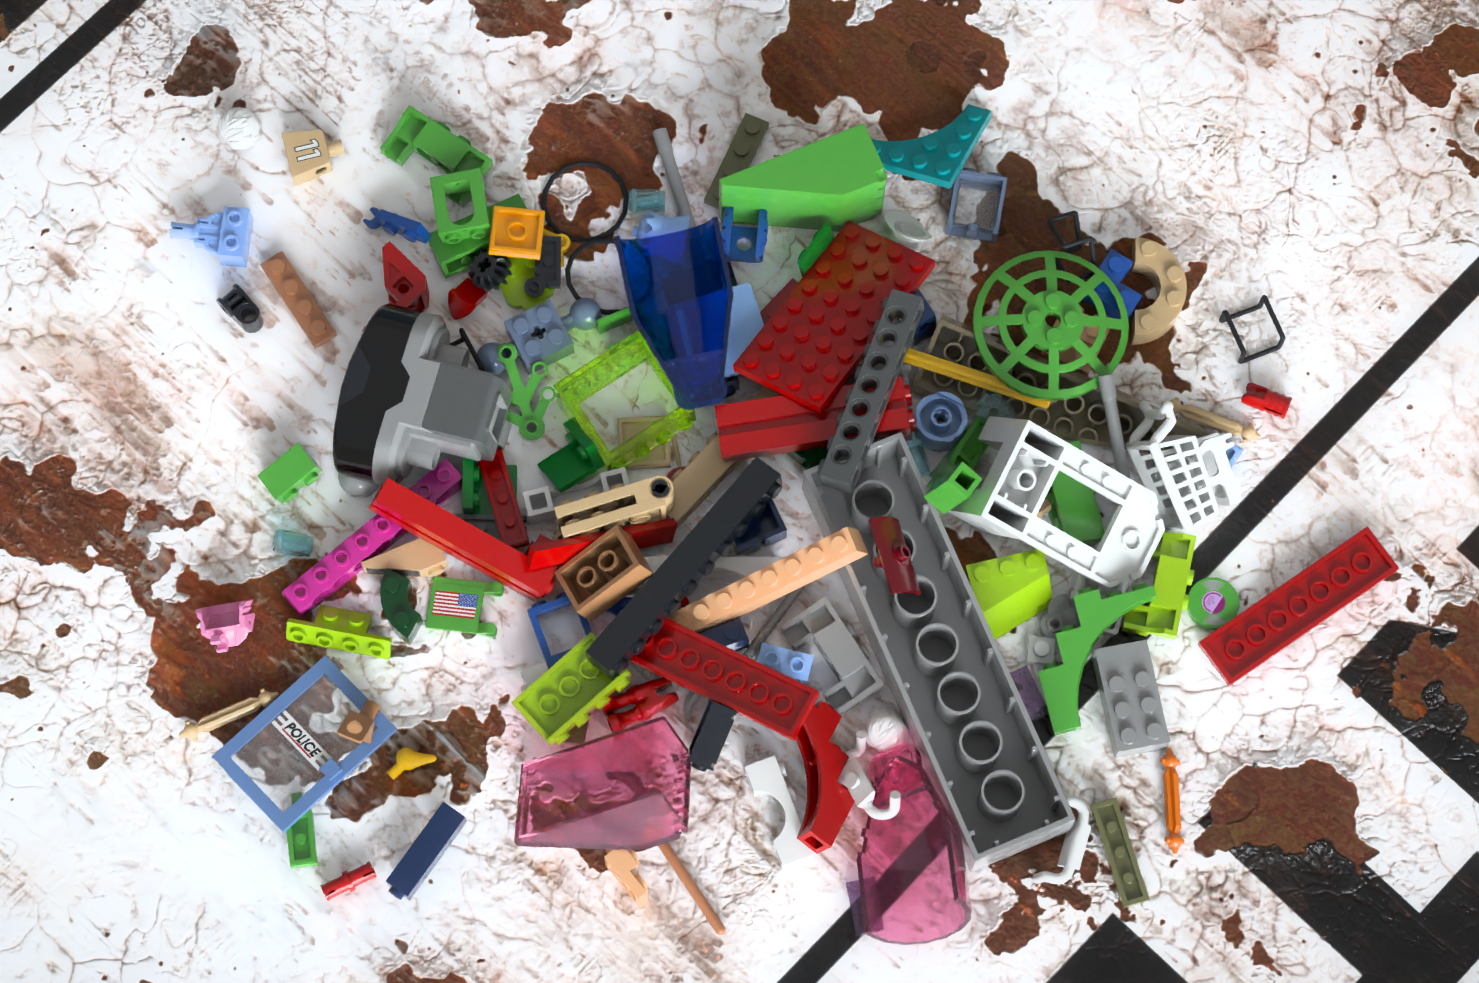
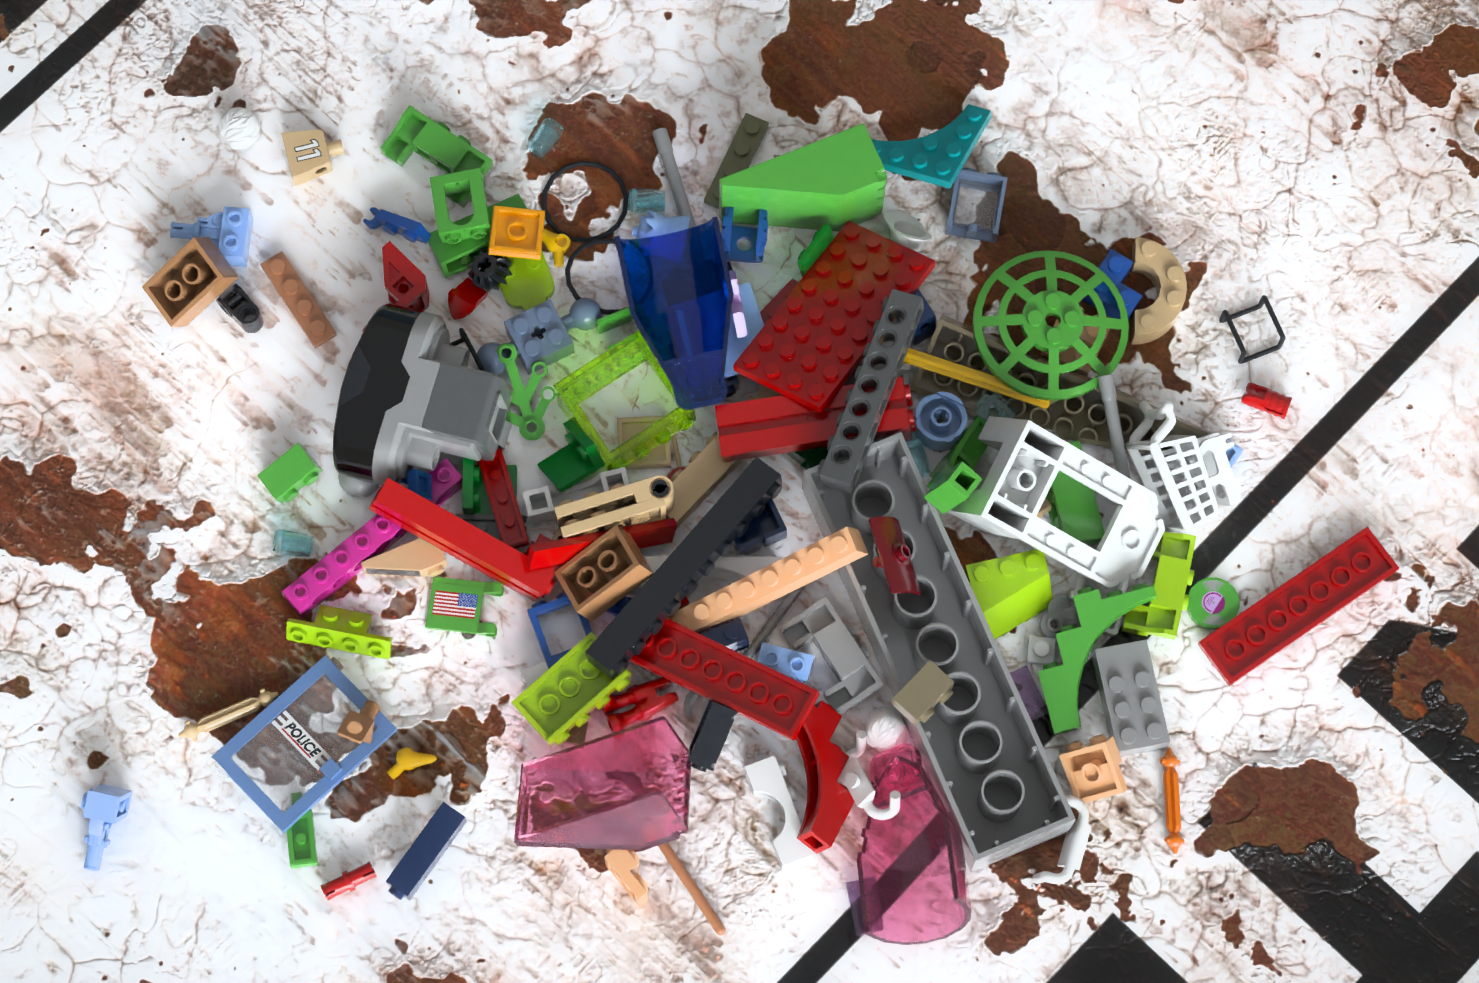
(103, 806): none -> light blue brick
(190, 281): none -> medium nougat brick
(226, 623): bright pink helmet -> none
(395, 601): dark green brick -> none
(419, 483): none -> blue tile
(545, 137): none -> clear light blue piece
(546, 269): black hinge -> none
(737, 309): none -> tile
(923, 693): none -> dark tan brick
(1074, 245): black piece -> none
(1093, 768): none -> light nougat plate
(1119, 853): olive plate -> none
(1214, 420): tan wheel -> none

